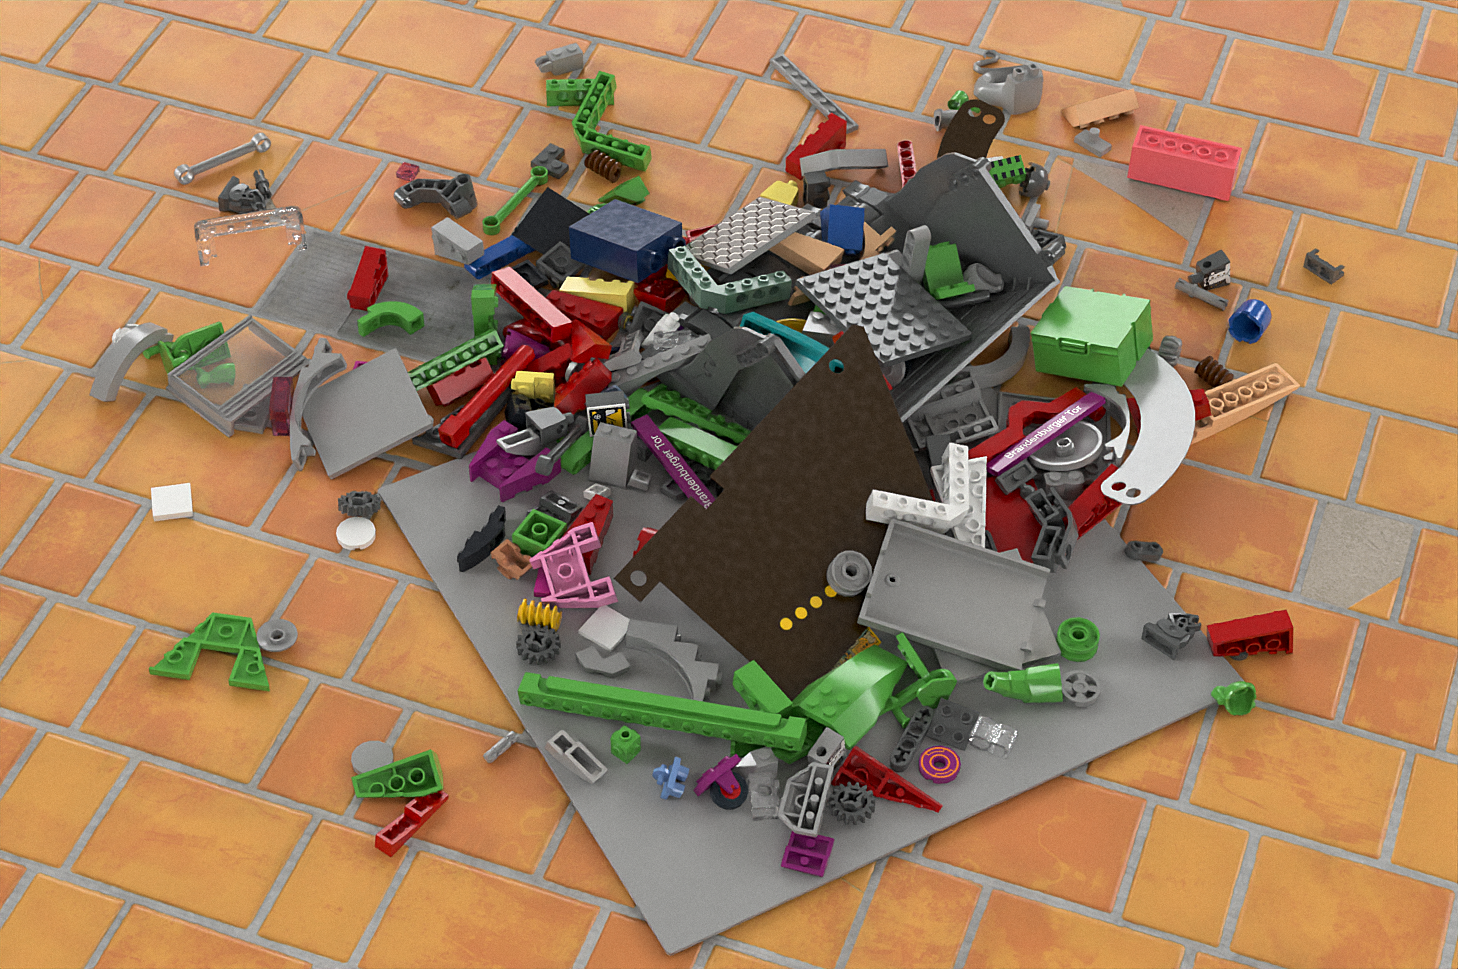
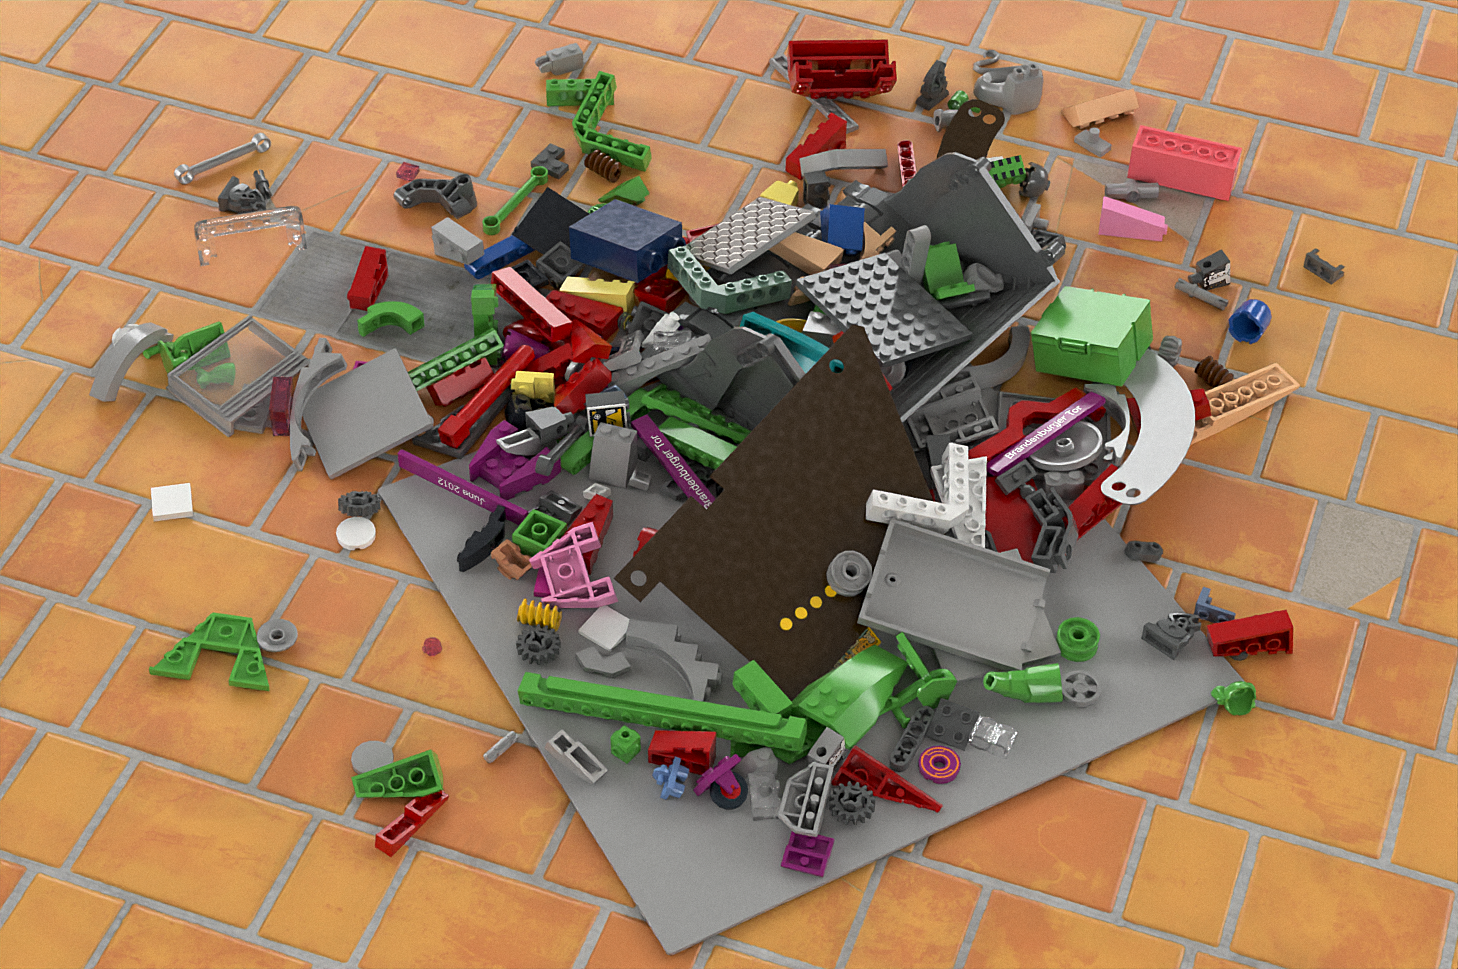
(432, 646): none -> clear pink plate
(459, 486): none -> magenta tile
(694, 748): none -> red wedge
(840, 68): none -> red wedge
(935, 86): none -> dark grey piece
(1130, 221): none -> bright pink slope
(1132, 190): none -> light grey piece
(1209, 612): none -> sand blue bracket

